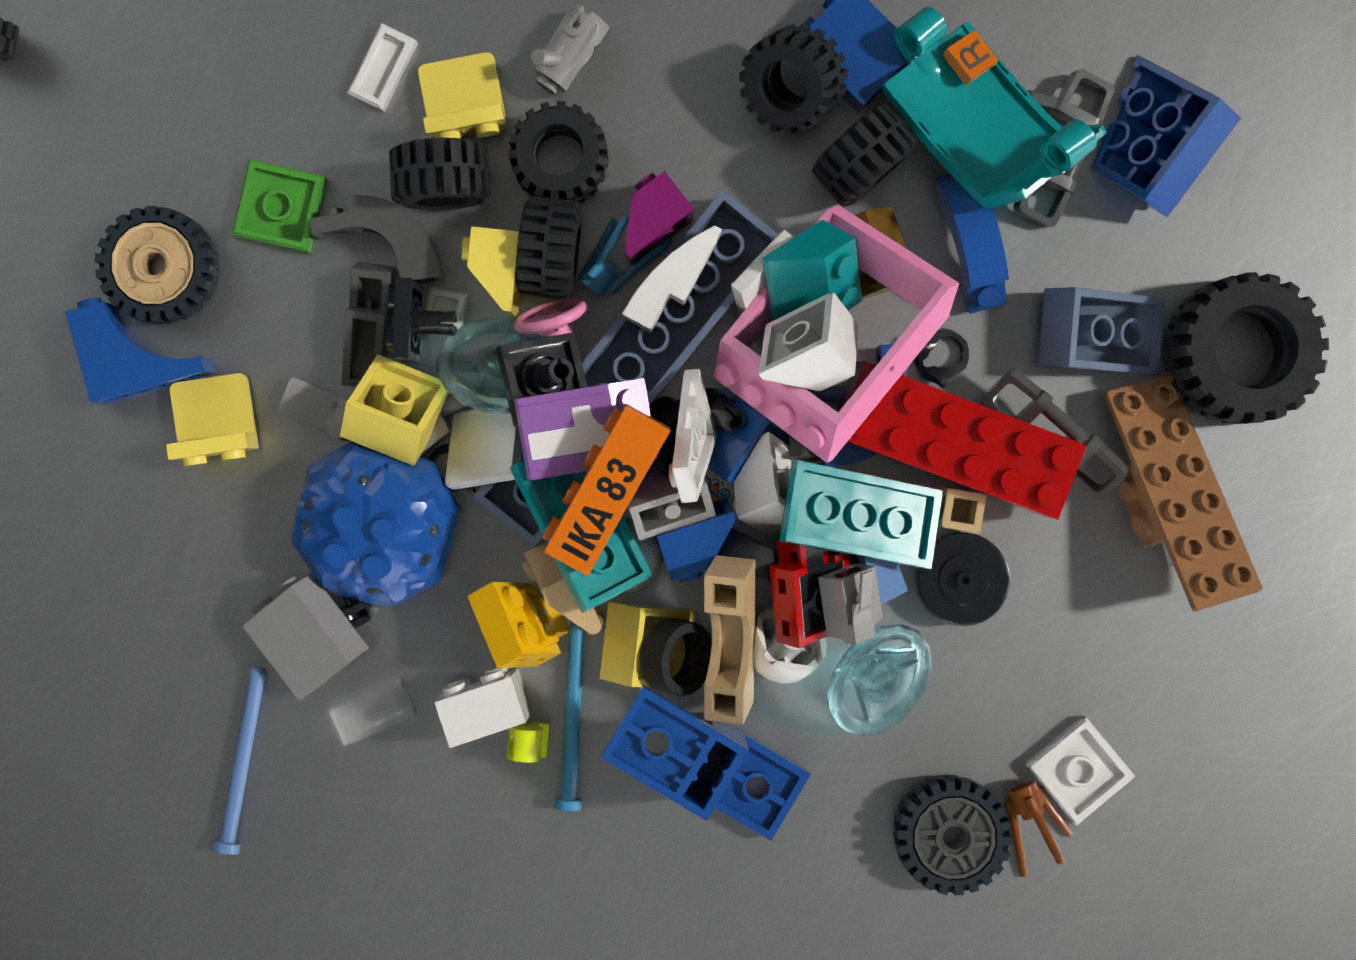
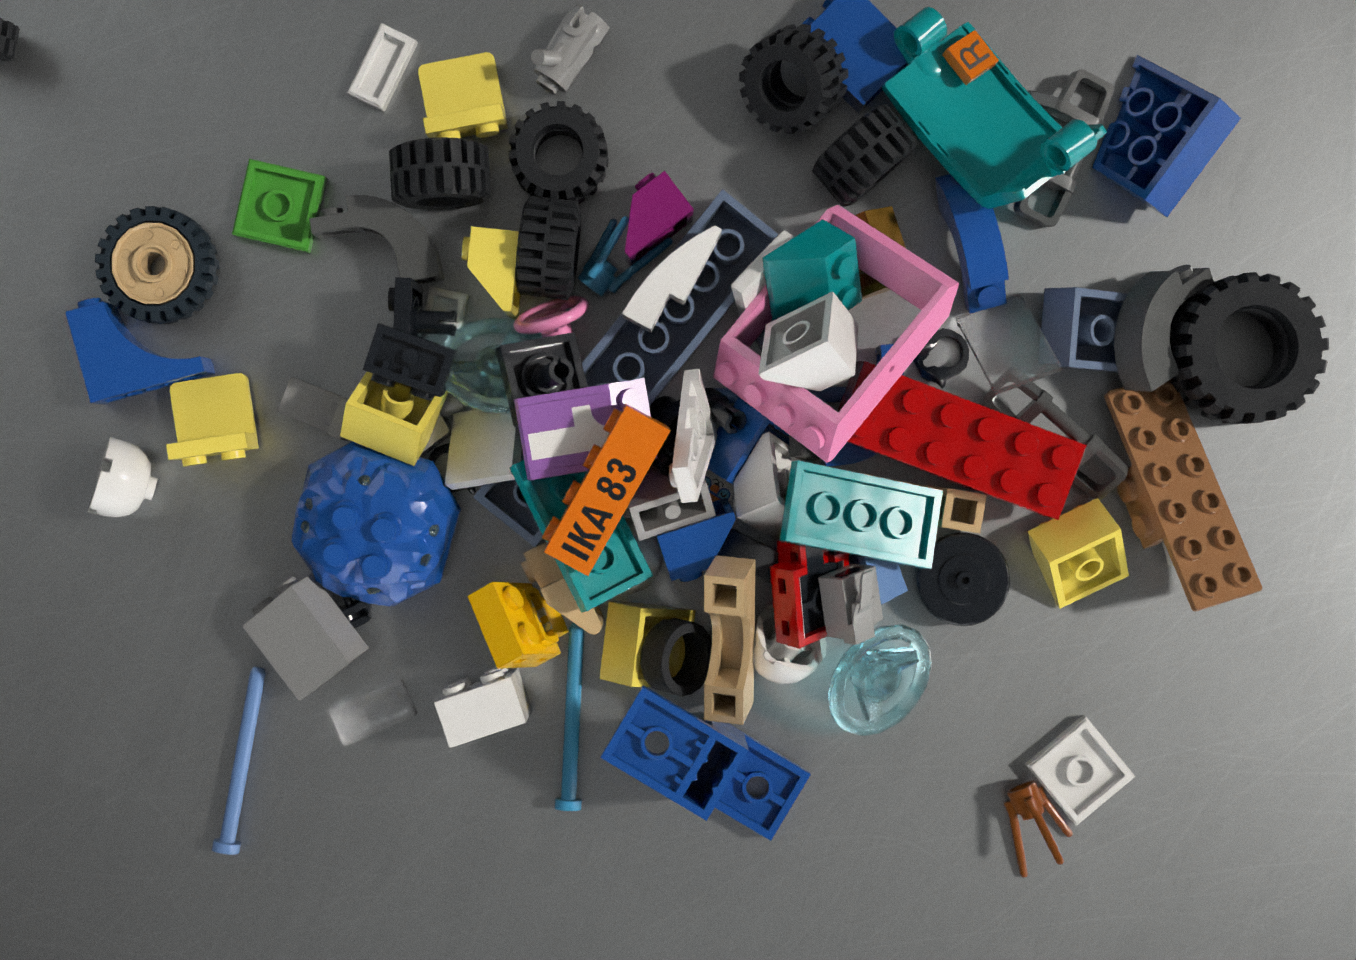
(122, 480): none -> white cylinder
(366, 319): dark grey slope -> none
(410, 361): none -> black bracket
(528, 741): neon yellow leg -> none
(960, 863): wheel -> none
(1008, 345): none -> clear piece
(1079, 552): none -> light yellow slope
(1144, 325): none -> dark grey arch

